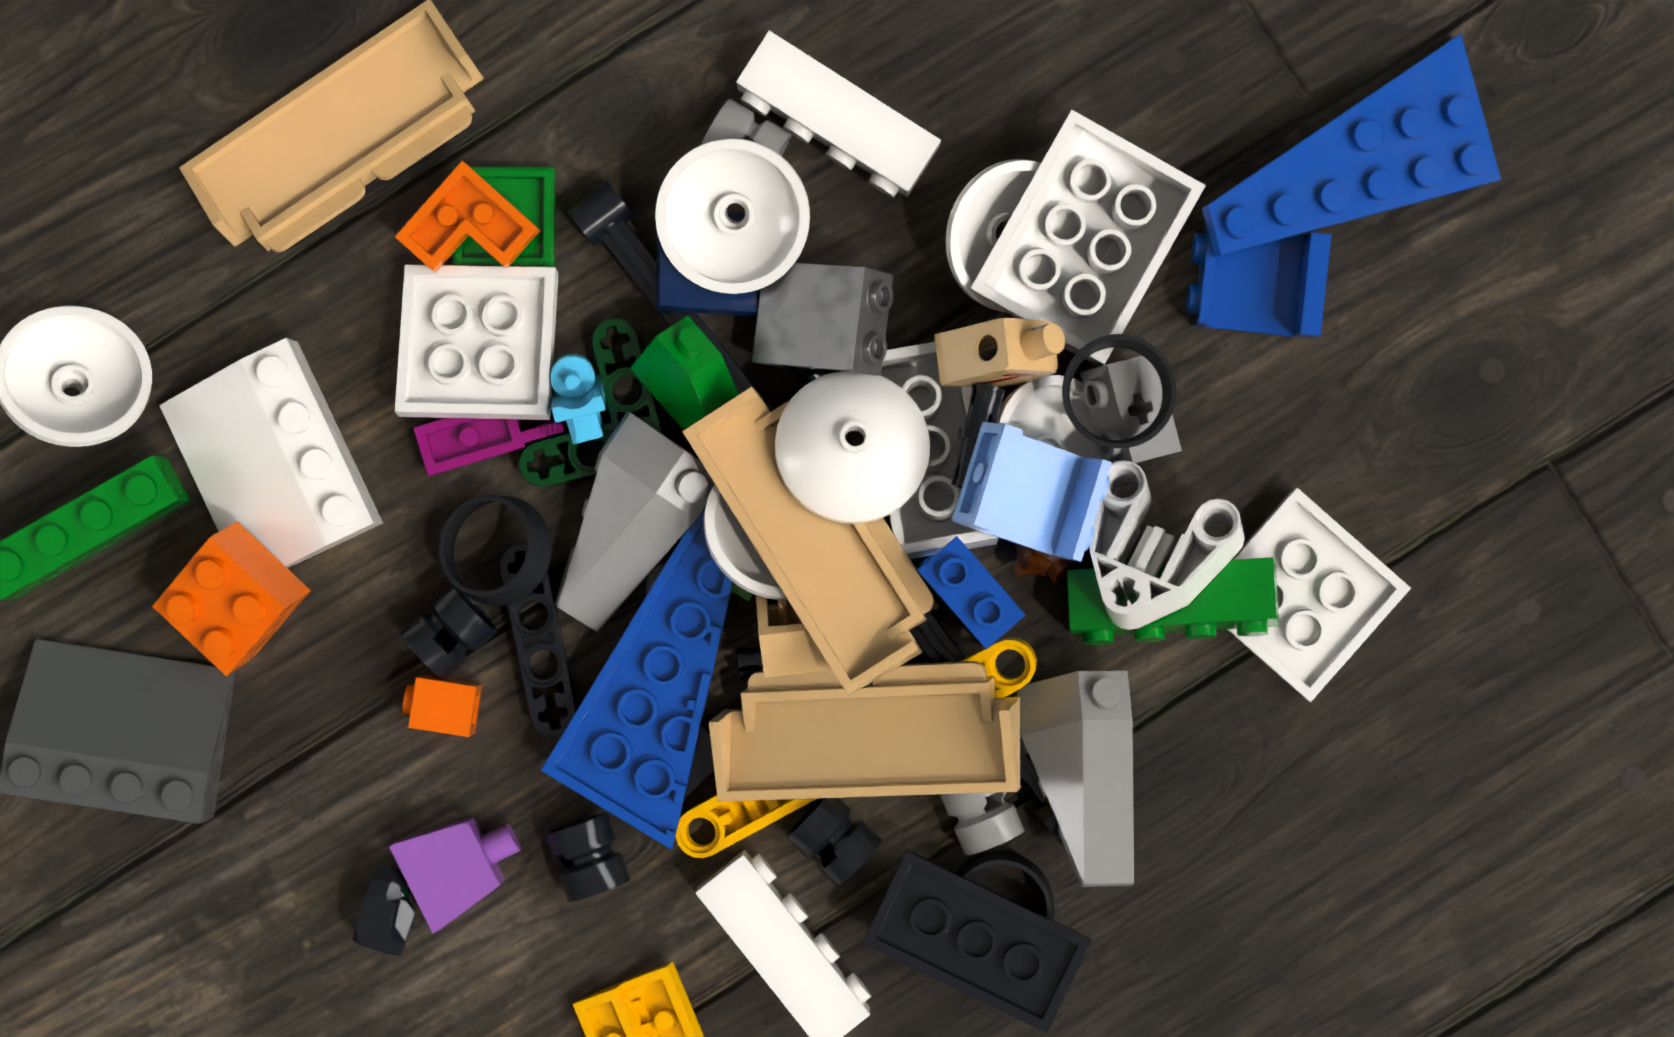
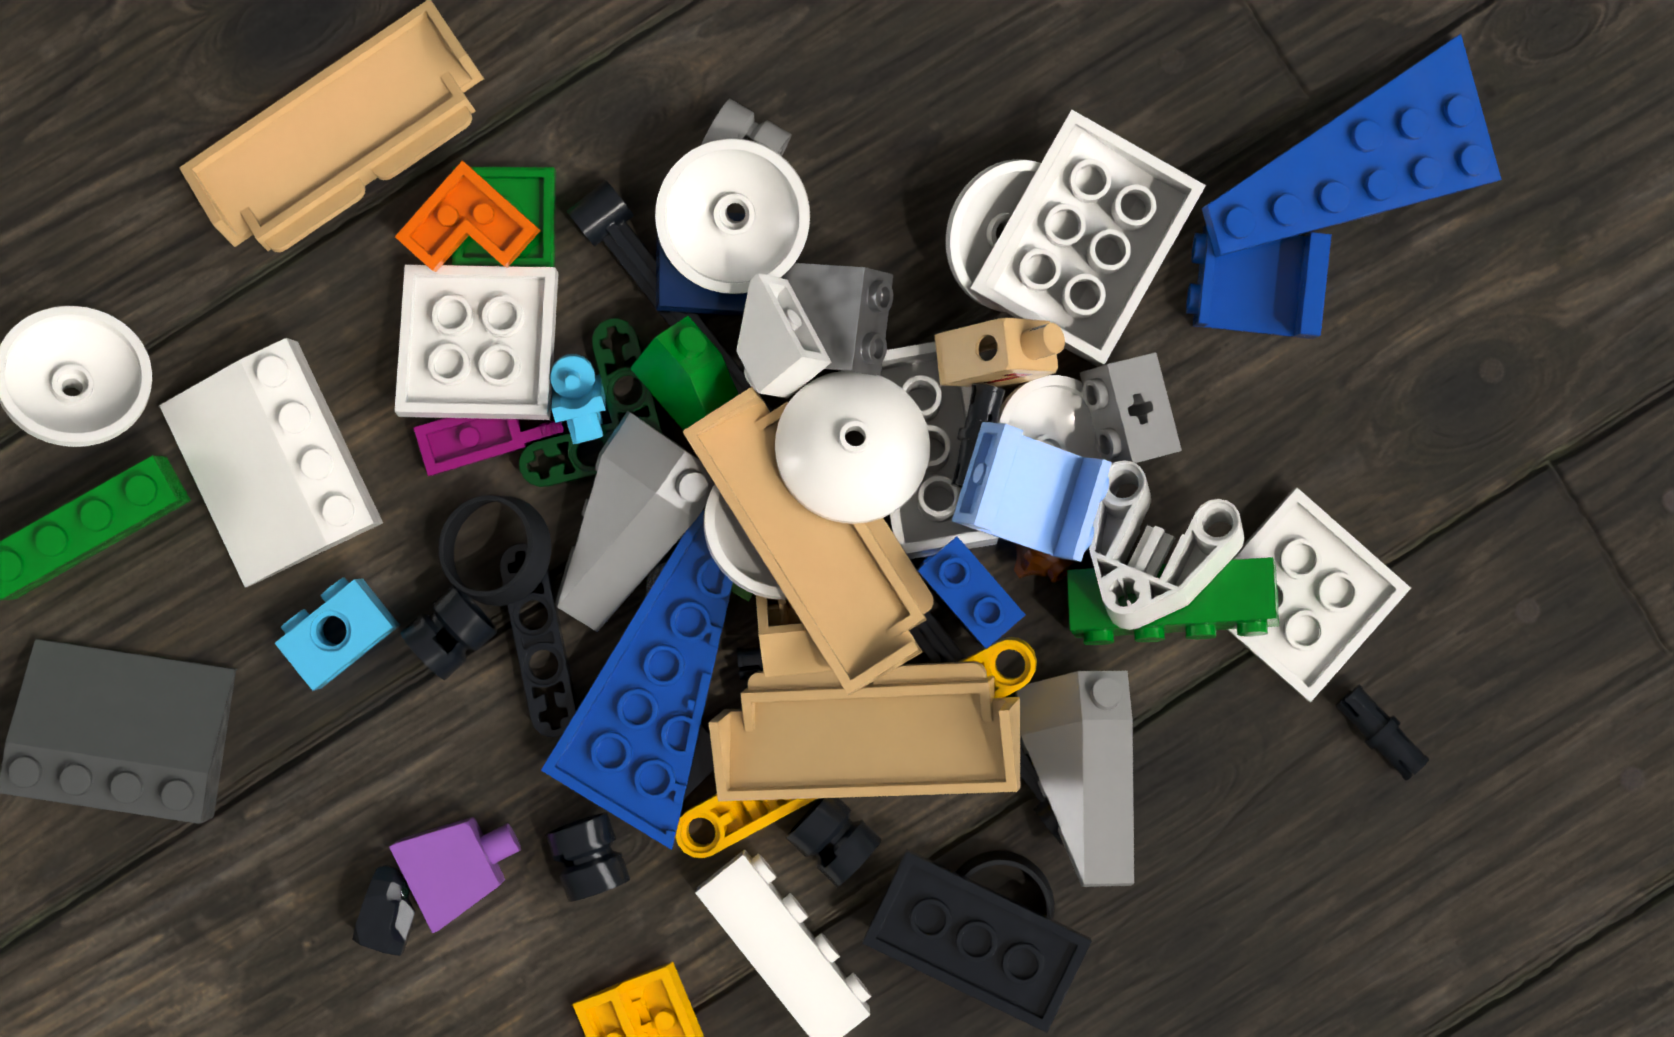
(231, 598): orange brick -> none
(365, 622): none -> medium azure brick
(442, 705): orange brick -> none
(778, 339): none -> white slope
(837, 115): white brick -> none
(983, 820): light grey wheel -> none
(1159, 362): black tyre -> none
(1382, 732): none -> black pin

